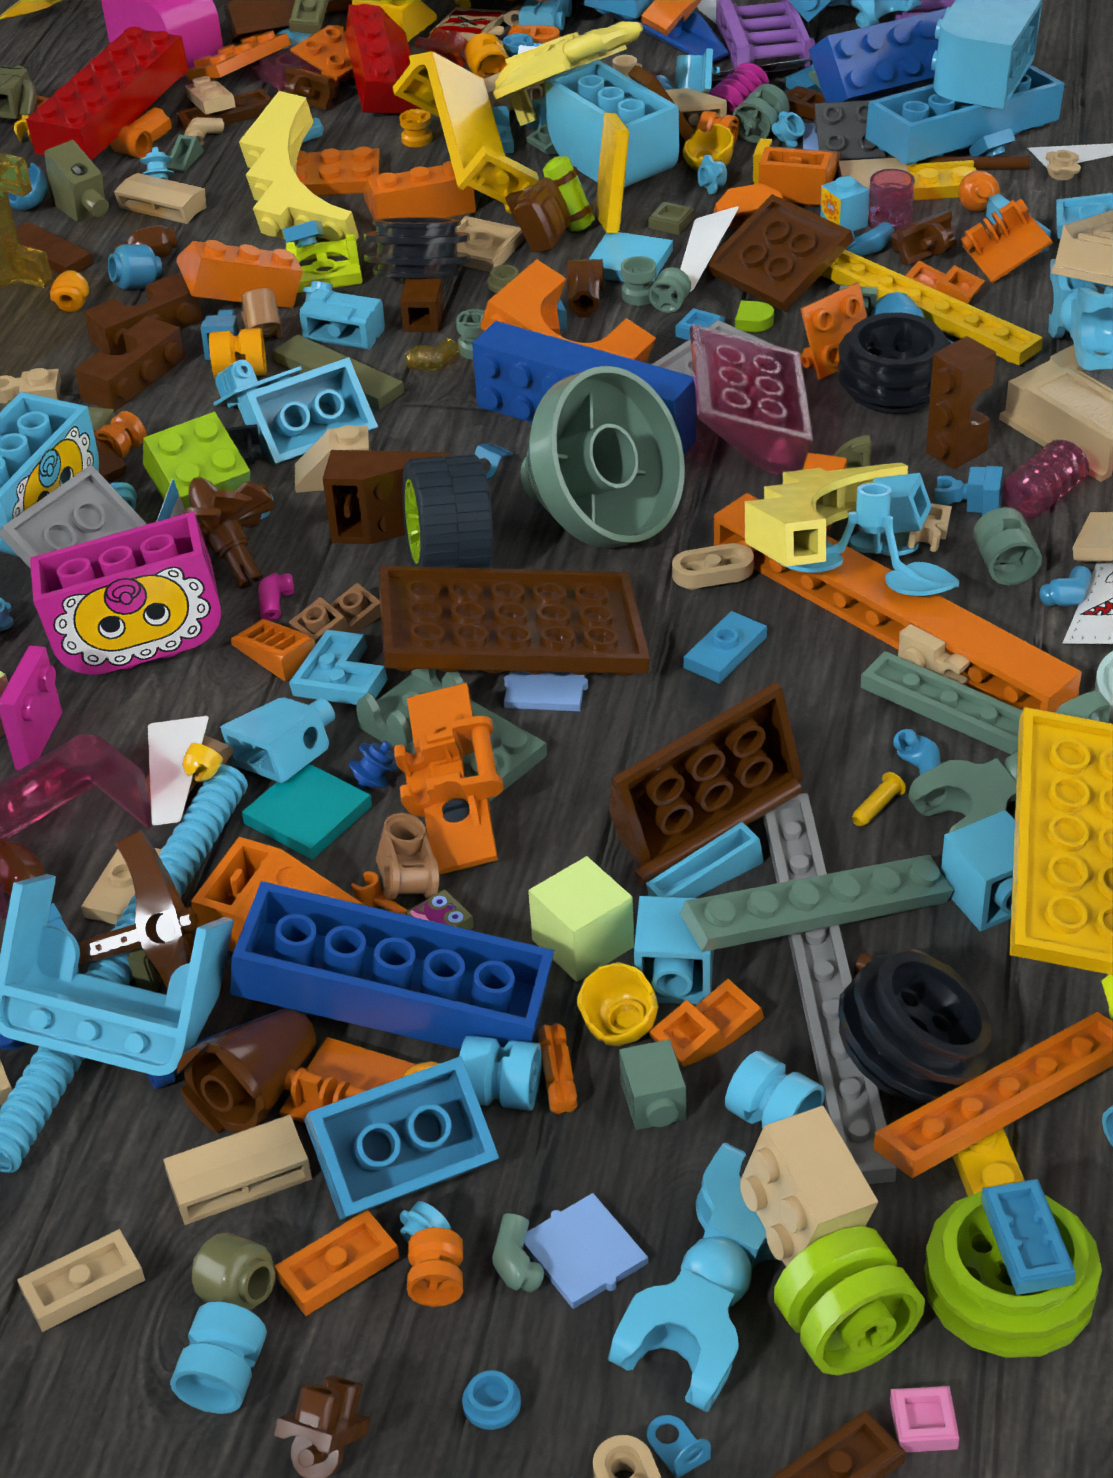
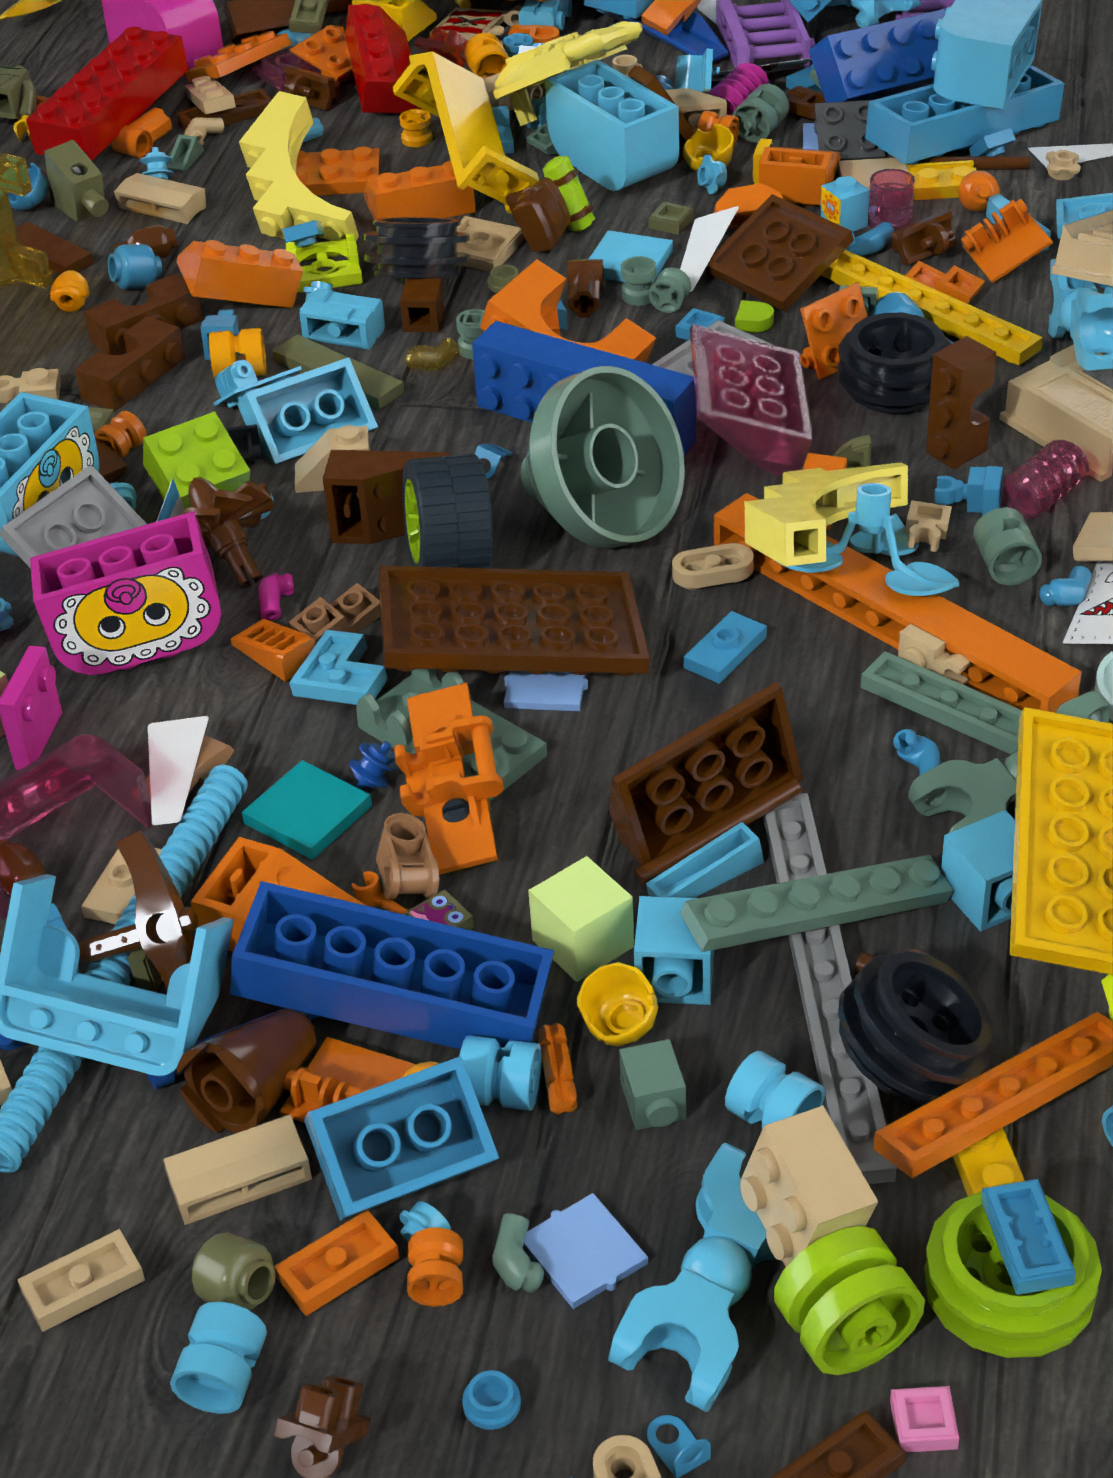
(202, 761): yellow hinge -> none
(261, 312): medium nougat piece -> none
(279, 737): medium azure torso -> none
(611, 172): yellow tile -> none
(709, 1025): orange slope -> none
(789, 128): medium azure plate -> none
(881, 796): yellow piece -> none
(908, 501): medium azure brick -> none

